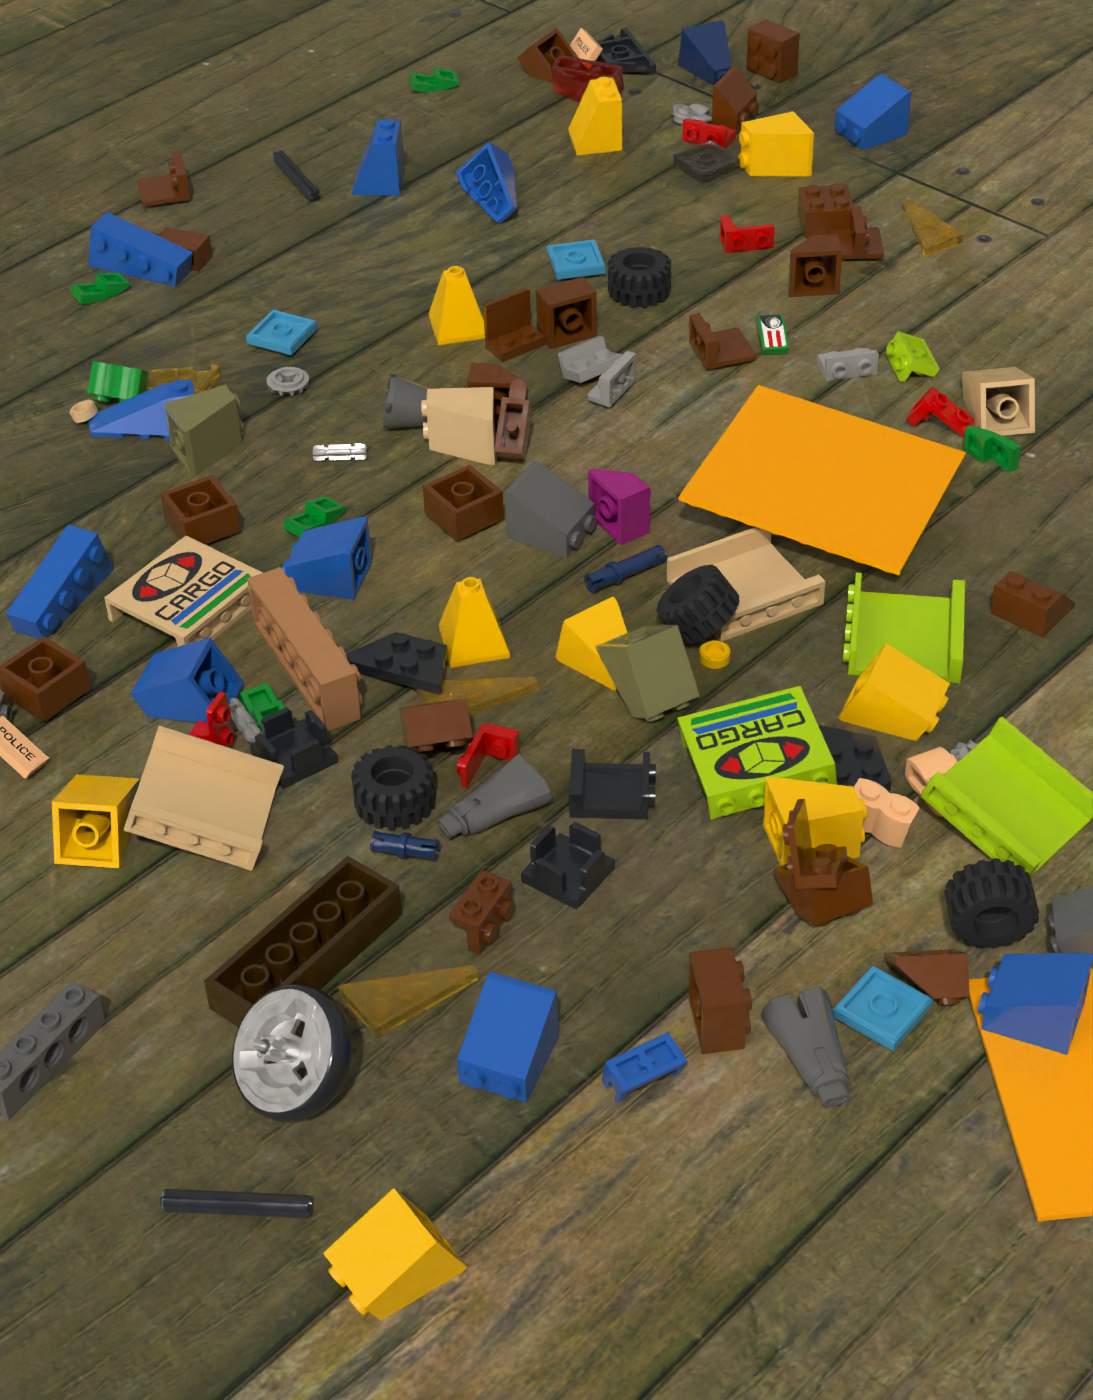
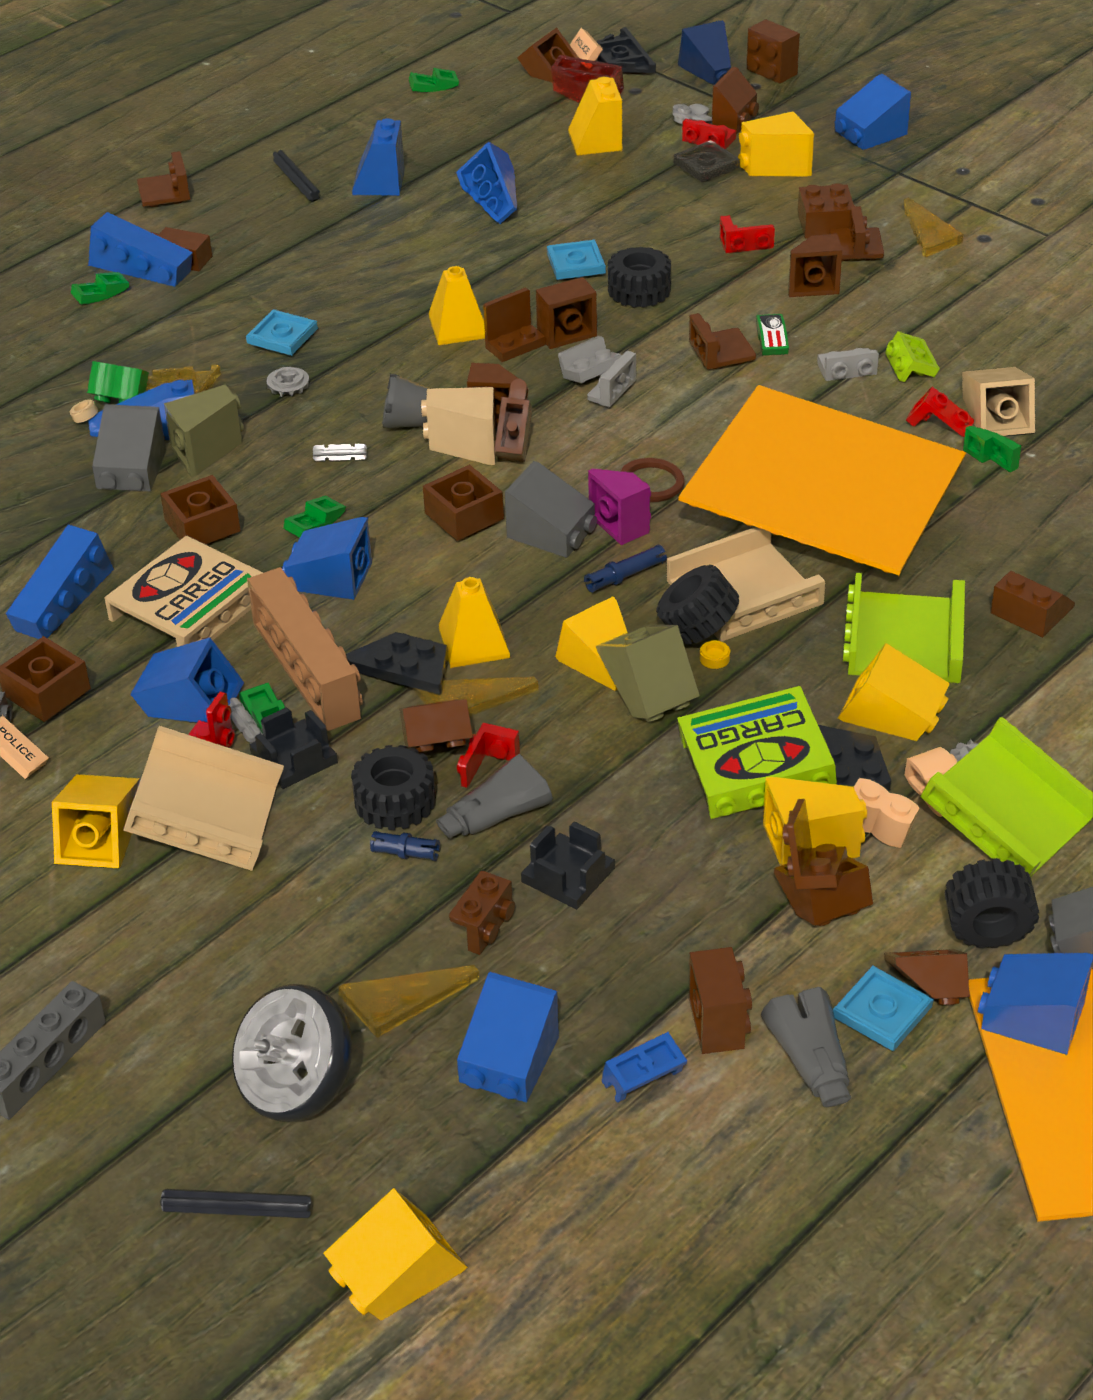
(129, 448): none -> dark grey slope
(307, 939): dark brown brick -> none
(610, 789): black panel -> none
(662, 464): none -> copper piece

